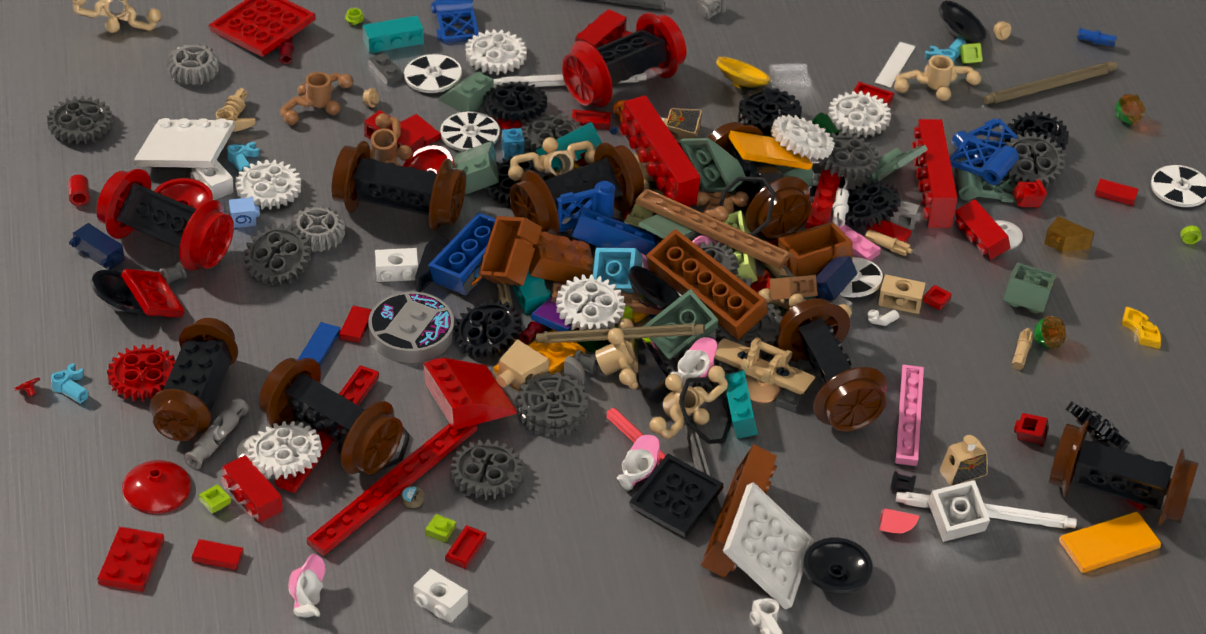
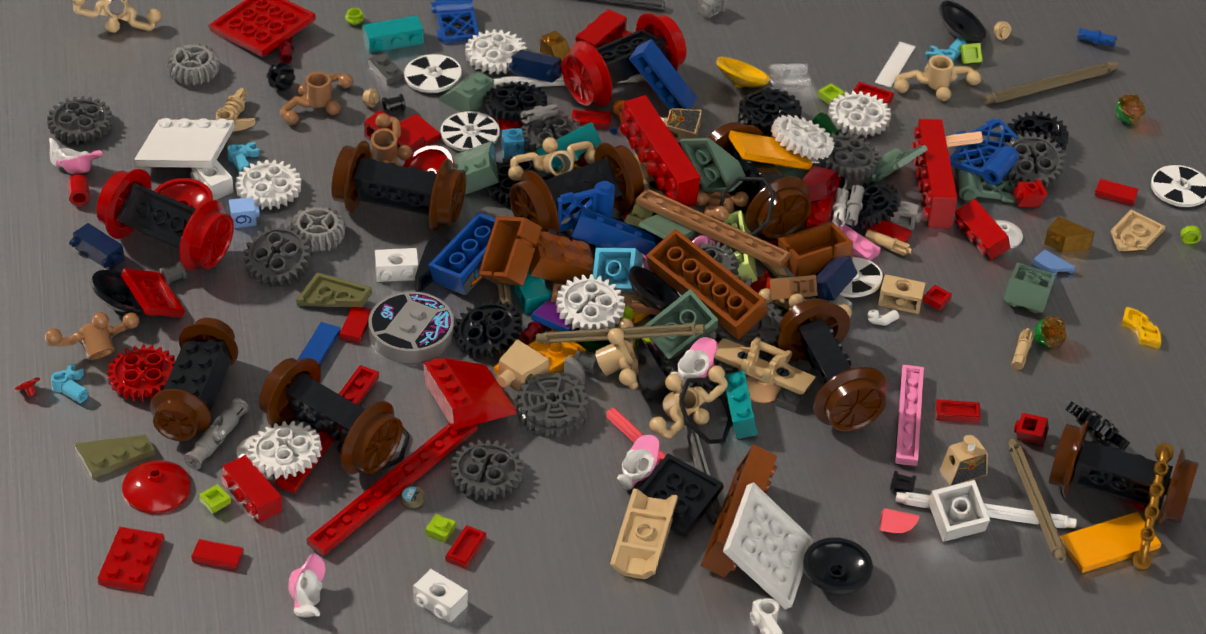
(71, 160): none -> hair
(94, 335): none -> medium nougat wheel
(112, 454): none -> olive wing
(280, 76): none -> black piece
(333, 292): none -> olive wing
(393, 104): none -> black bush
(536, 66): none -> dark blue brick
(539, 113): none -> light grey pin
(554, 45): none -> pearl gold slope
(643, 535): none -> tan piece
(662, 76): none -> blue brick
(820, 182): none -> dark red slope
(829, 92): none -> lime plate
(854, 205): none -> light grey pin
(958, 411): none -> red tile
(964, 139): none -> light nougat axle
(1037, 500): none -> dark tan piece
(1052, 263): none -> medium blue tile
(1135, 232): none -> tan tile
(1164, 454): none -> pearl gold bar

